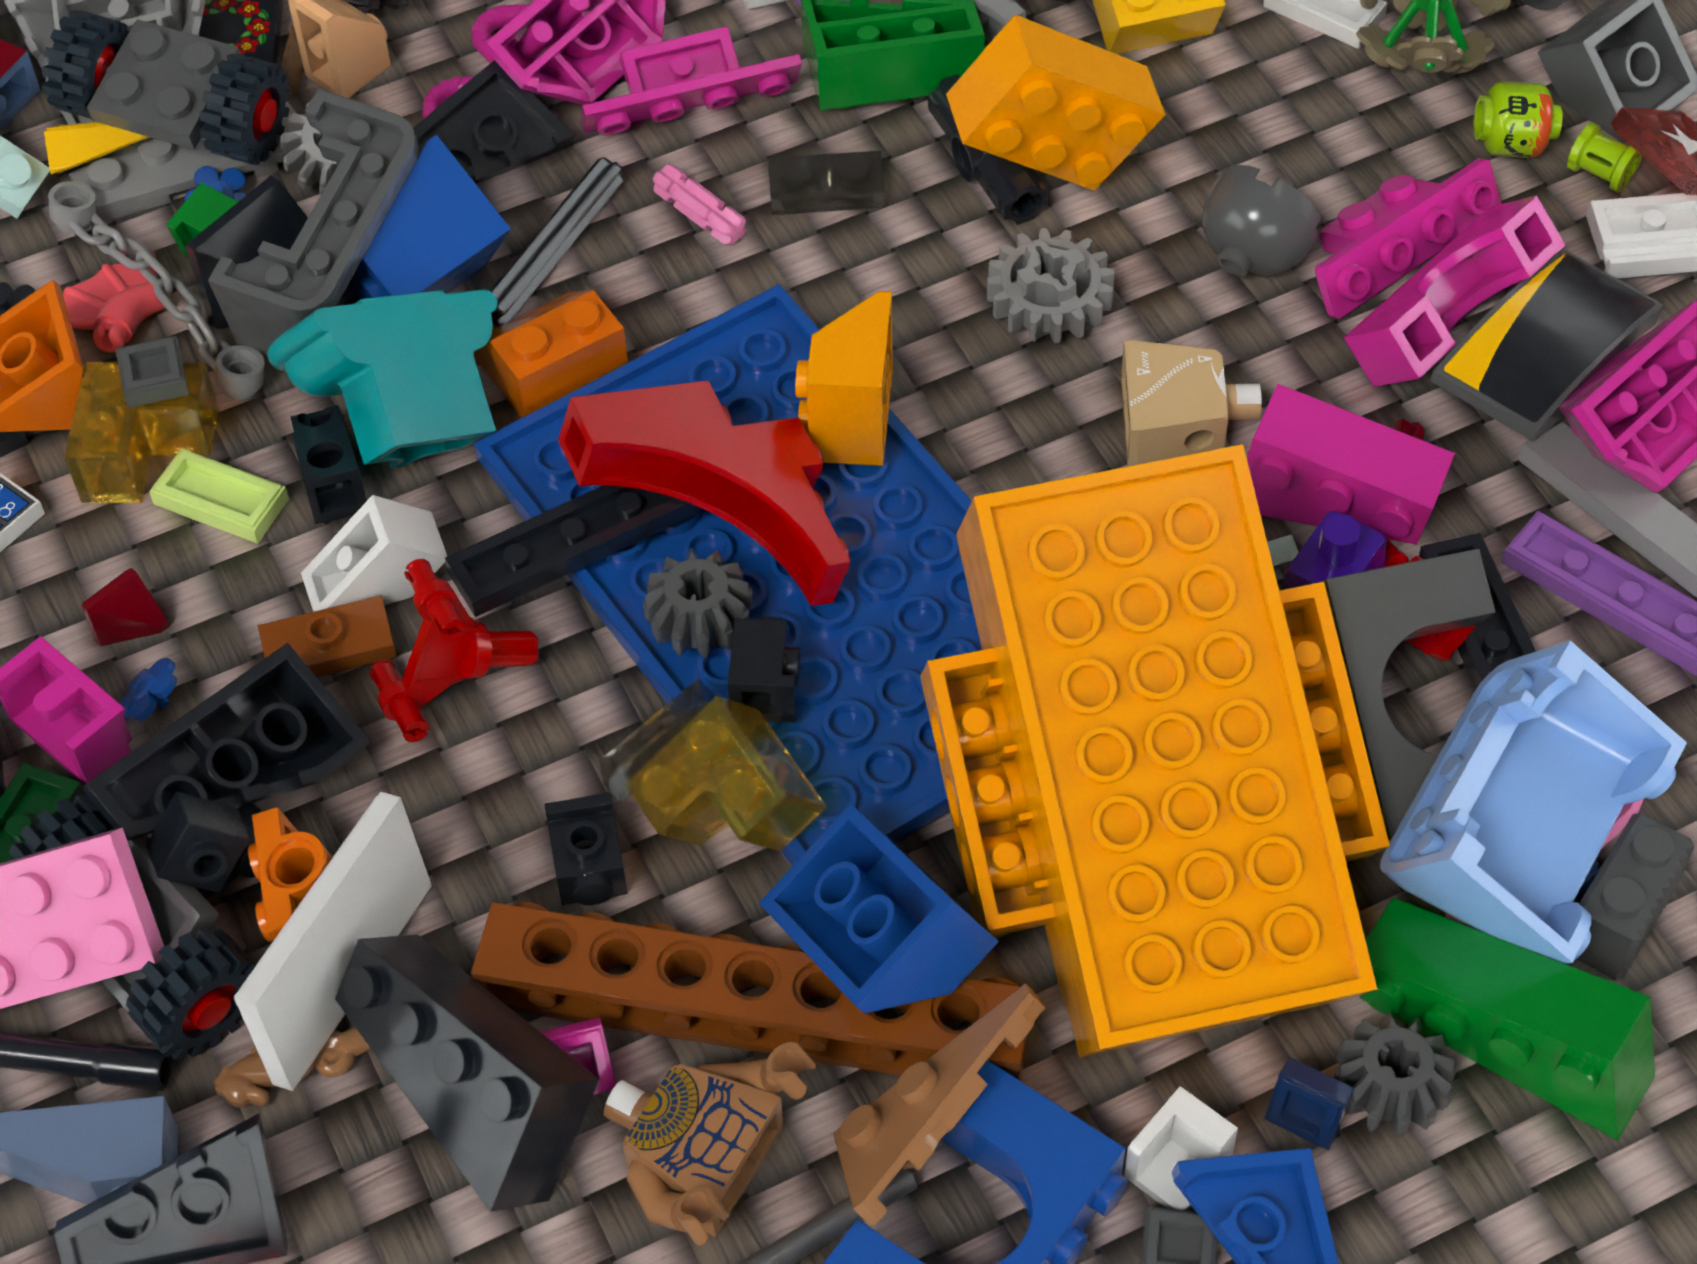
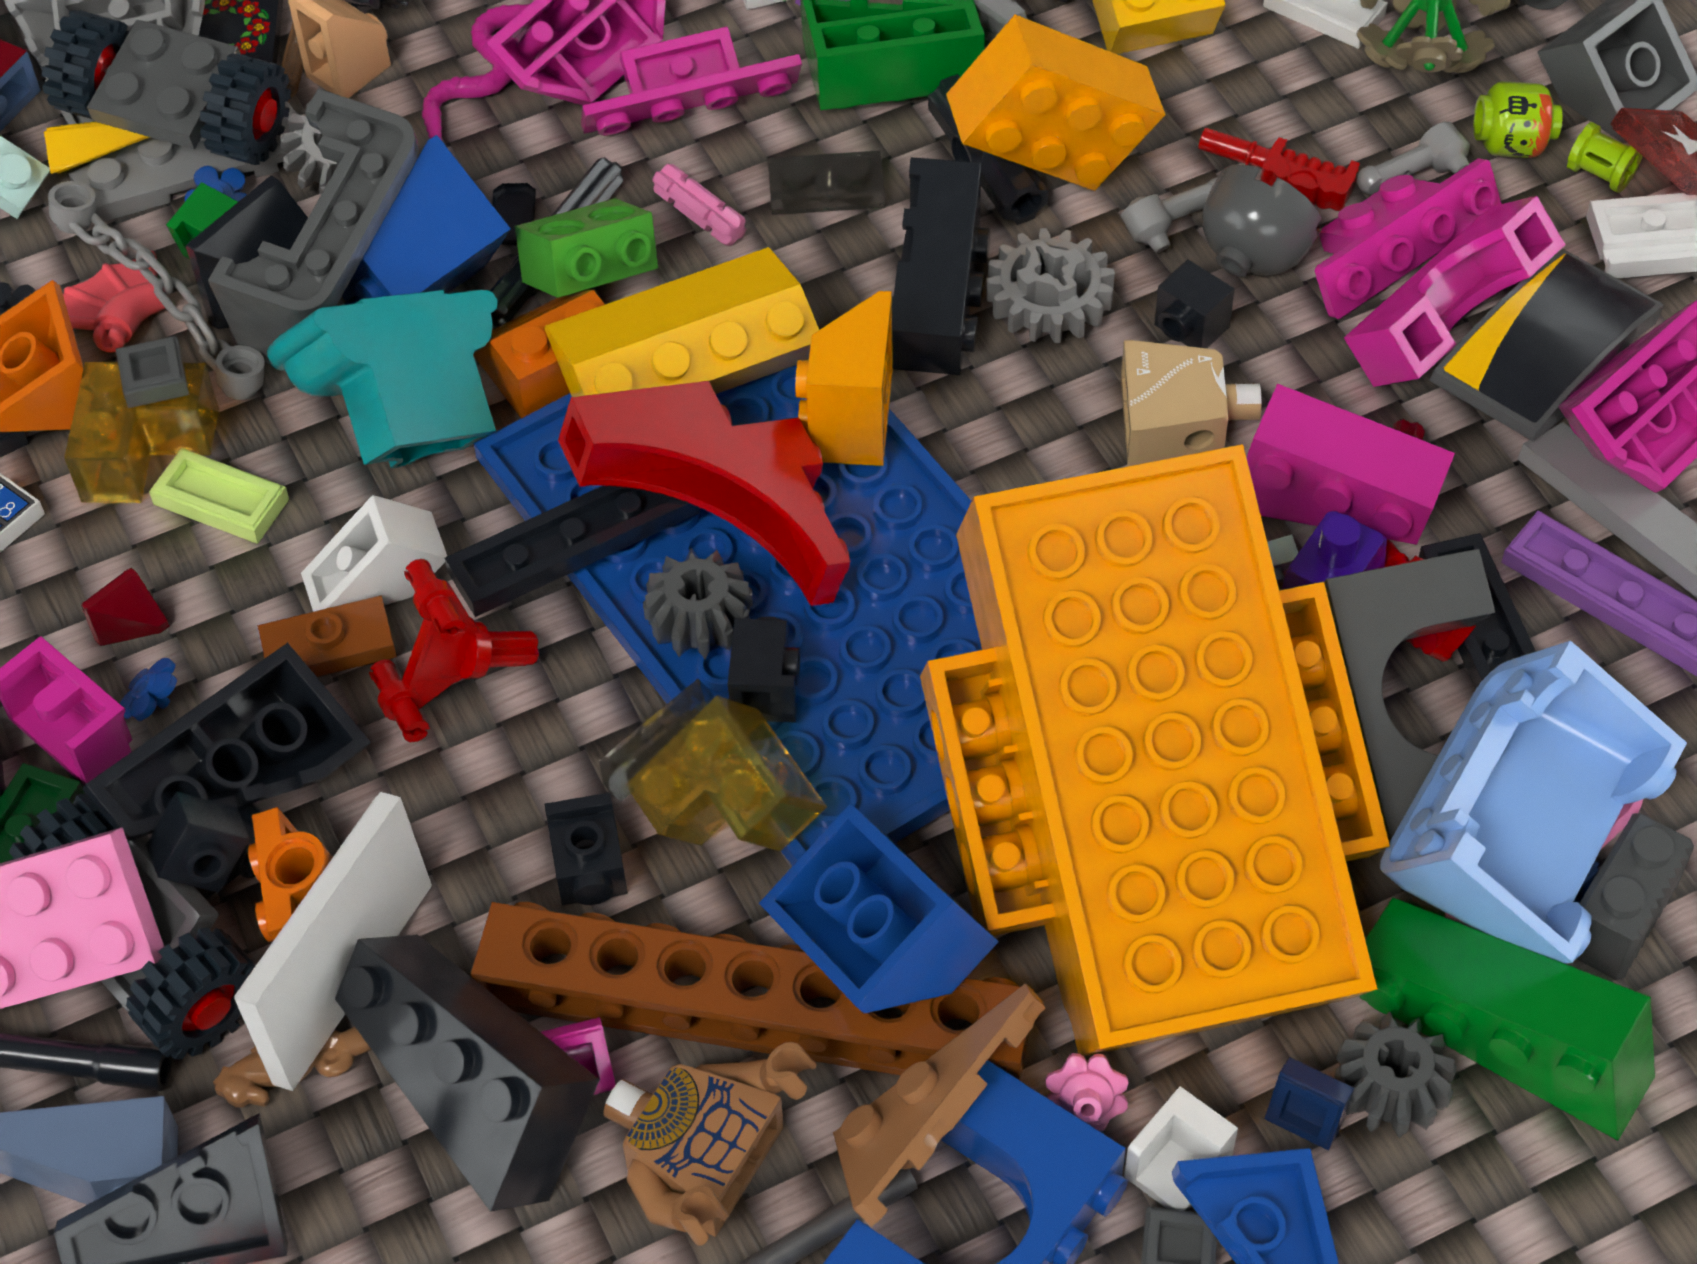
(327, 464): black leg -> none
(494, 126): black wing -> none
(515, 205): none -> black piece
(586, 247): none -> bright green brick
(706, 326): none -> yellow slope
(938, 267): none -> black wedge
(1089, 1089): none -> bright pink plant
(1150, 217): none -> light grey piece
(1193, 306): none -> black plate
(1316, 180): none -> red piece
(1439, 147): none -> light grey piece

